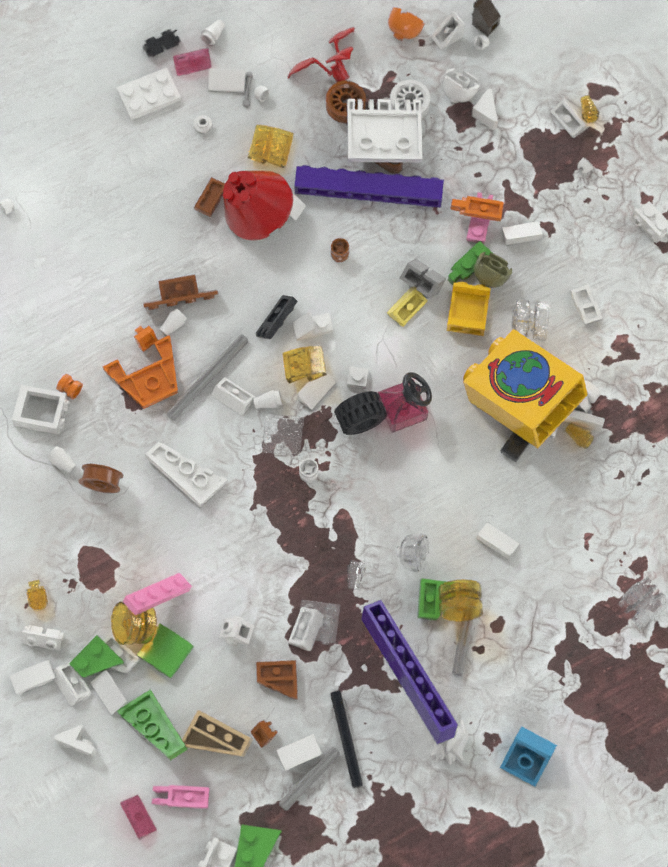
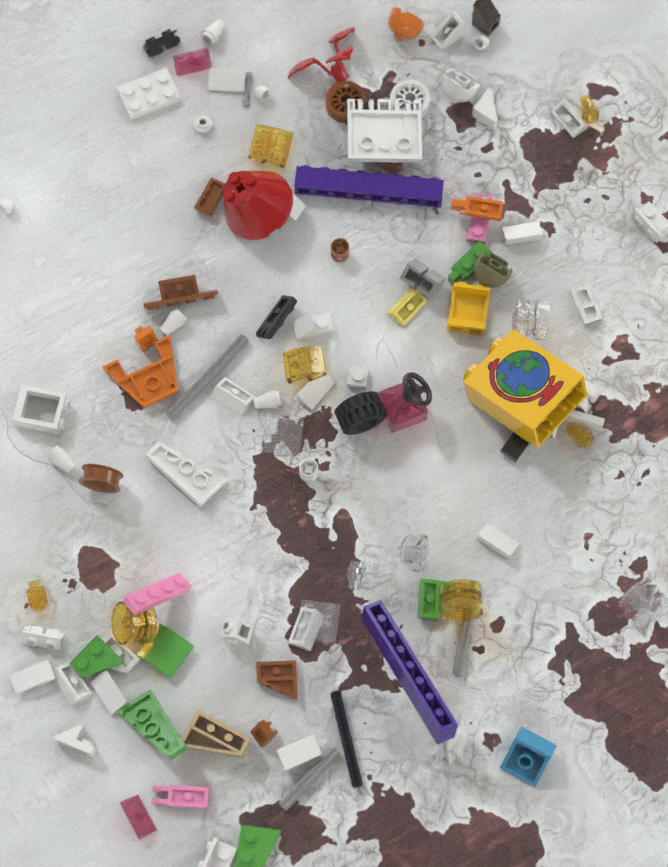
(69, 386): orange wheel -> none

